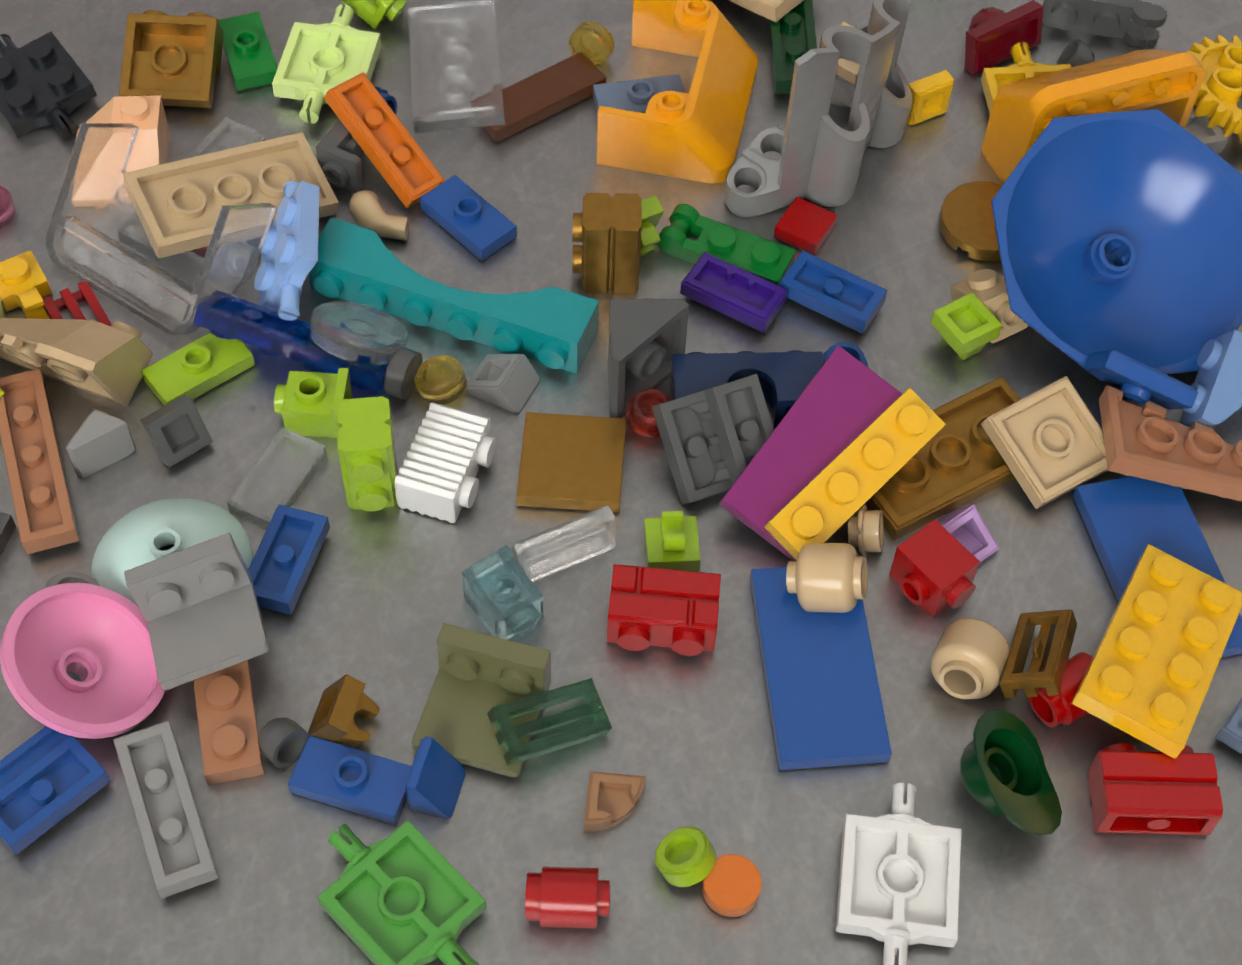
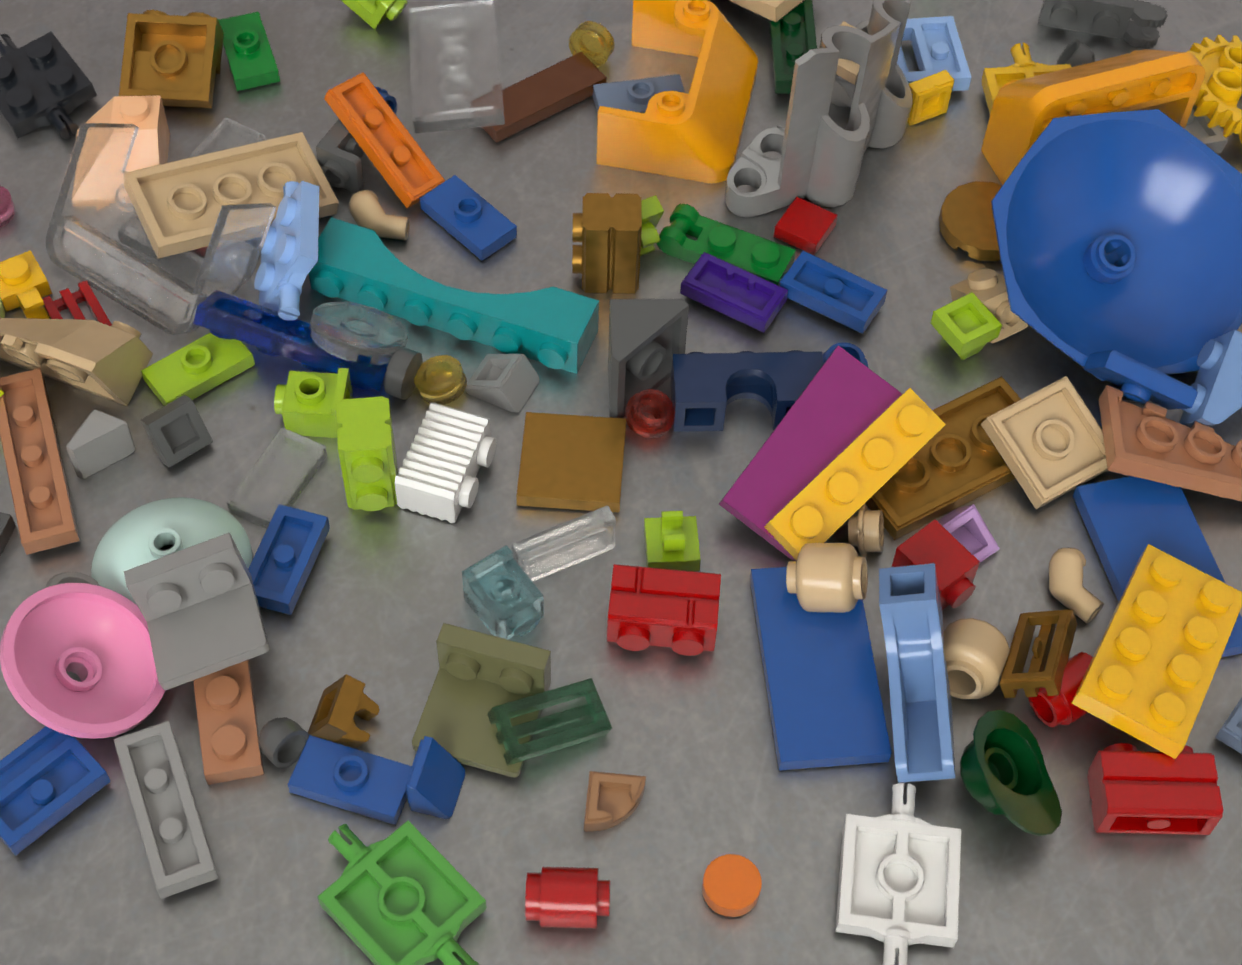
(322, 58): yellowish green plate -> none
(685, 856): lime tile -> none
(713, 435): dark grey slope -> none
(917, 673): none -> medium blue arch
(935, 50): none -> light blue plate
(995, 32): dark red tile -> none
(1067, 584): none -> tan arm

